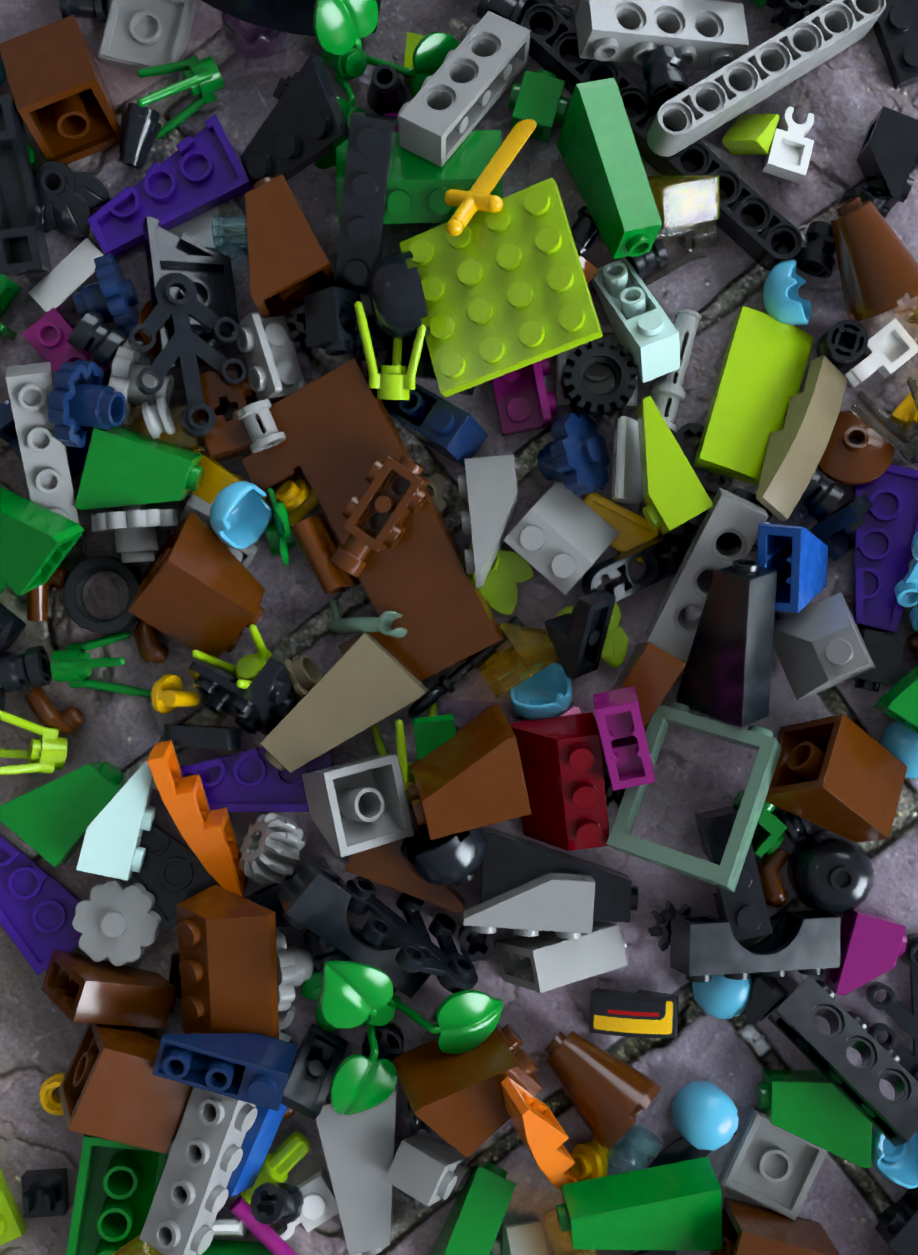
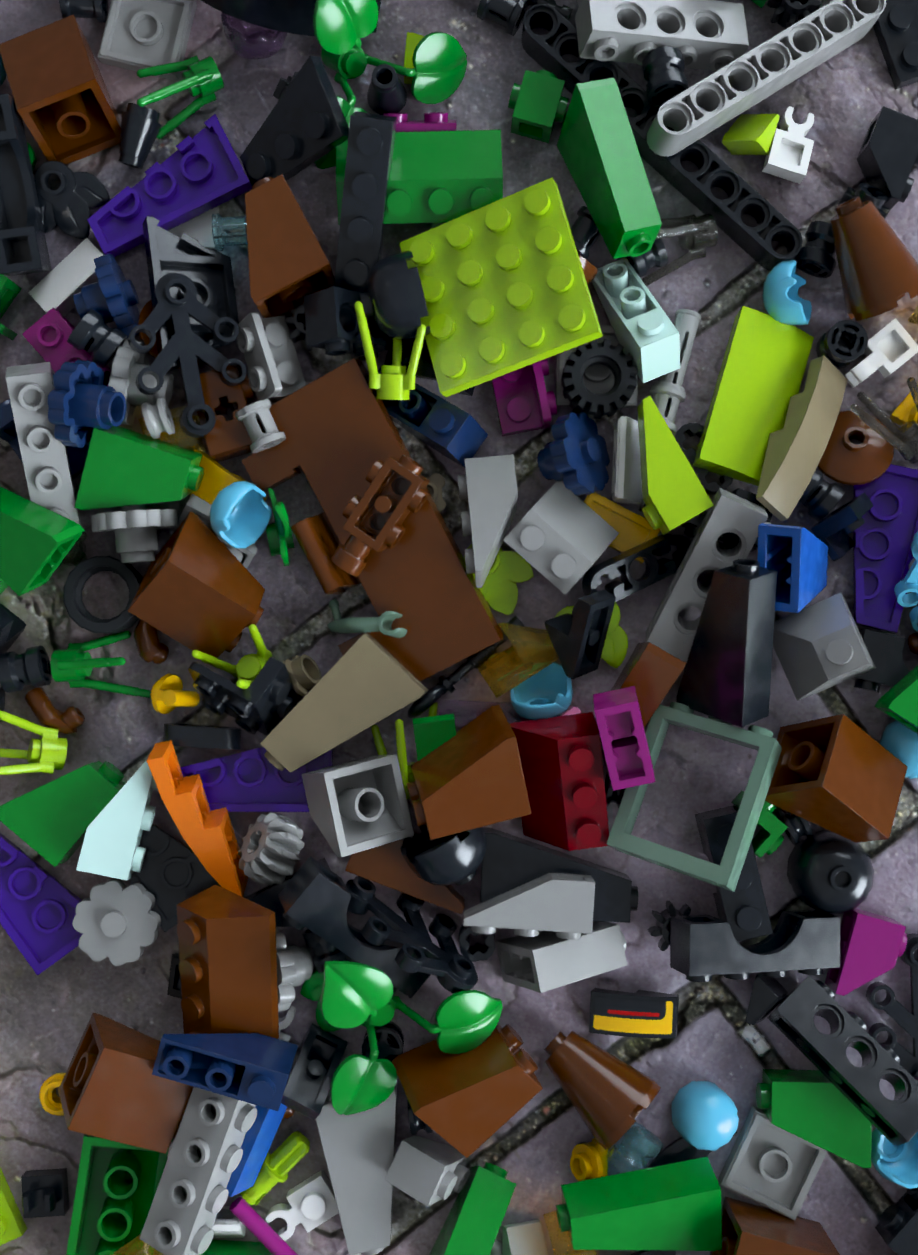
(38, 598): reddish brown arm -> none
(107, 992): reddish brown slope -> none
(276, 1203): black bush -> none
(297, 499): yellow plate -> none
(463, 88): light grey brick -> none
(479, 195): yellow sword -> none
(539, 1133): orange slope -> none
(686, 199): slope -> none
(723, 996): medium azure hair -> none
(772, 886): reddish brown arm -> none

